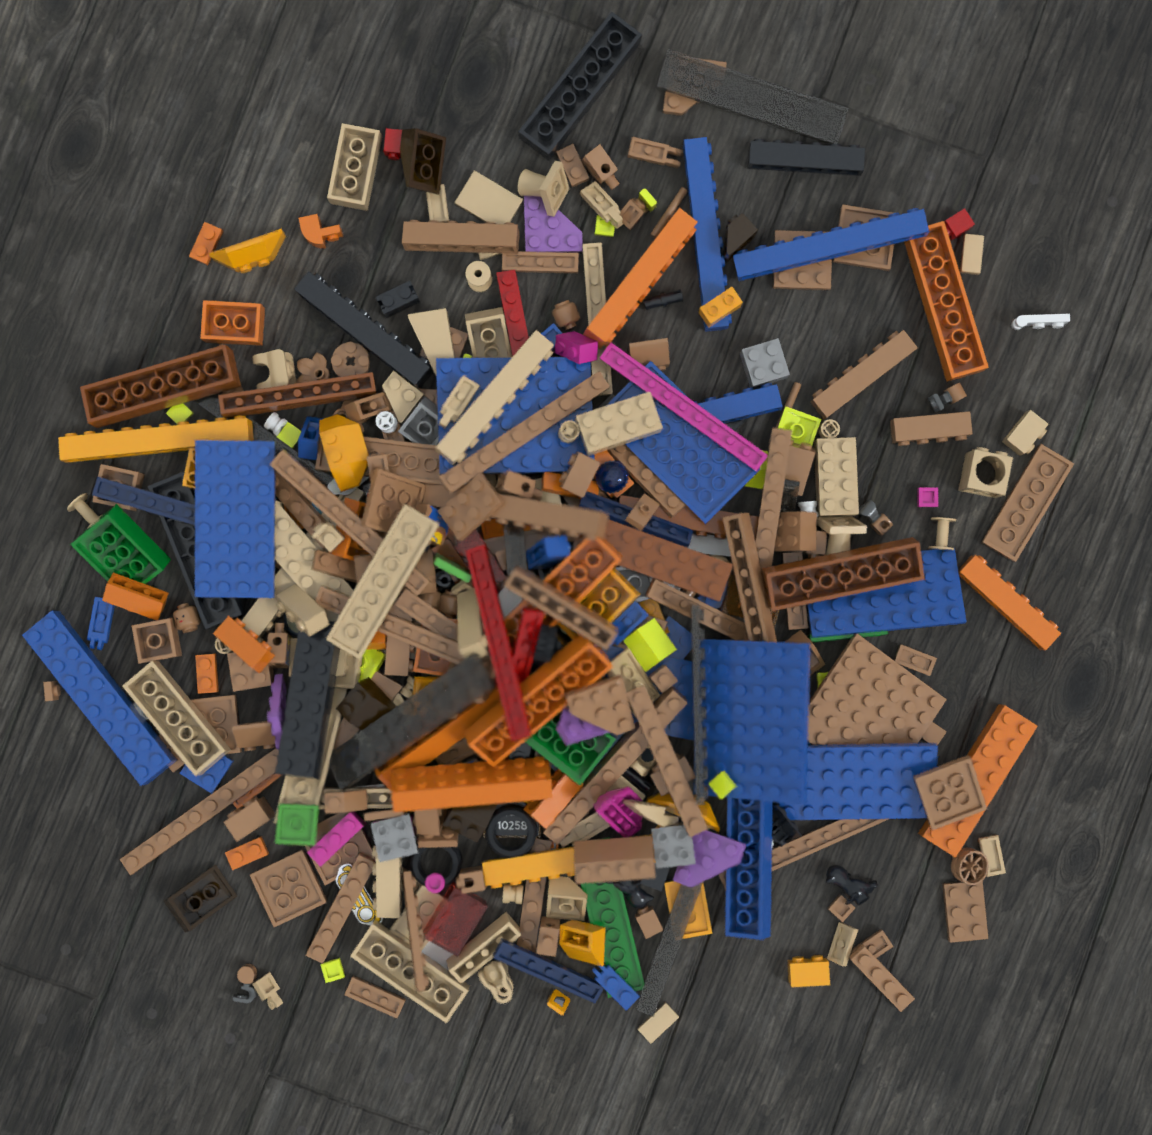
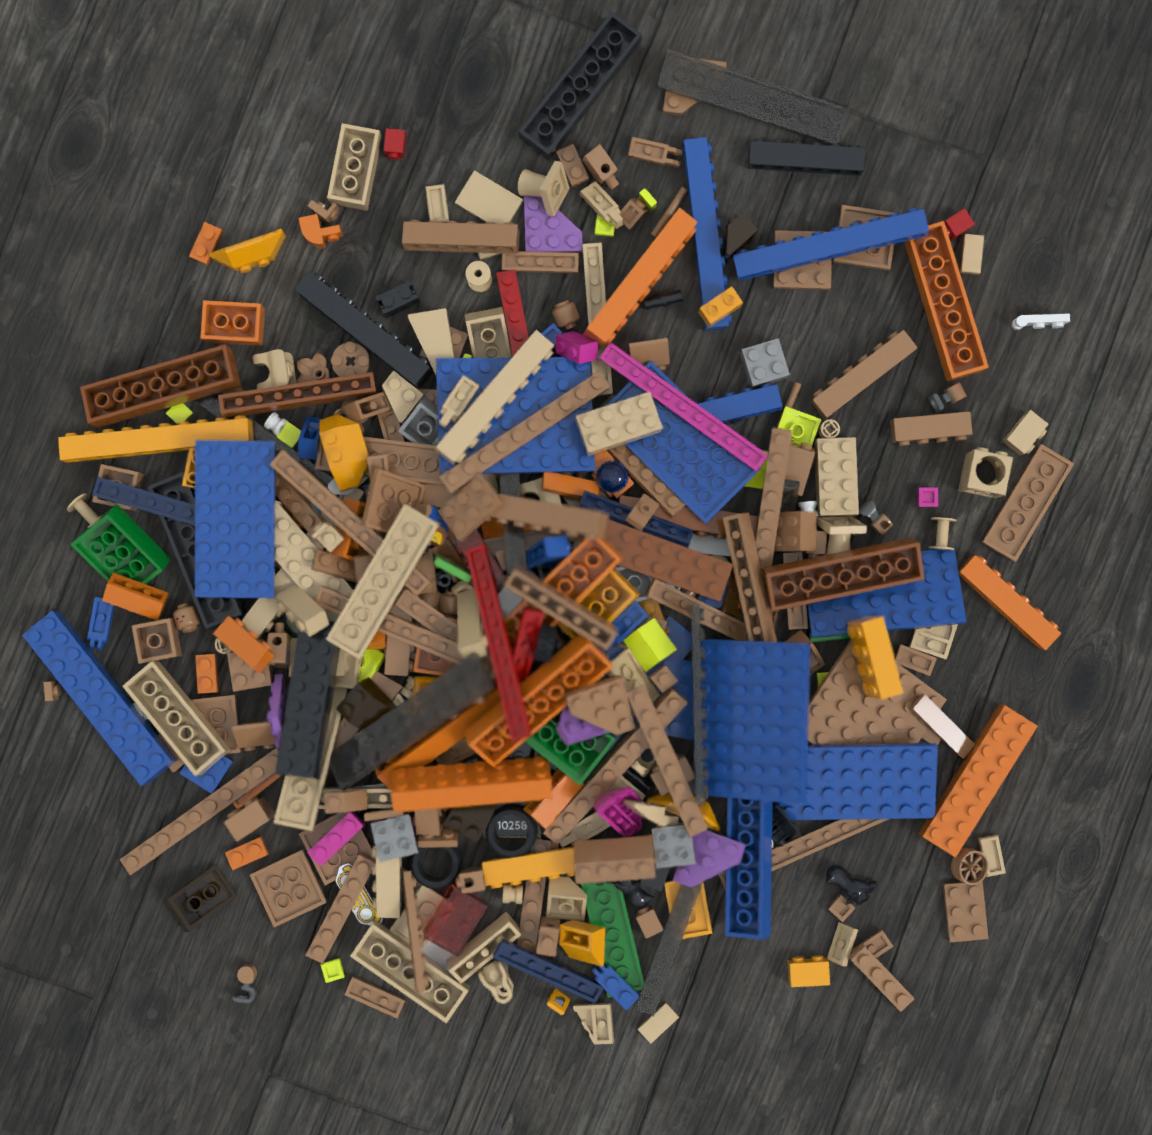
(266, 989): tan plate -> none
(297, 824): bright green tile -> none
(324, 214): none -> medium nougat bracket
(383, 419): white wheel -> none
(422, 159): dark brown slope -> none
(435, 882): dark pink tile -> none
(516, 485): medium nougat torso -> none
(570, 428): tan wheel -> none
(579, 474): medium nougat brick -> none
(597, 1021): none -> tan wing
(722, 785): neon yellow tile -> none
(874, 657): none -> light orange brick
(934, 640): none -> tan wing
(942, 726): none -> tile
(950, 792): medium nougat plate -> none

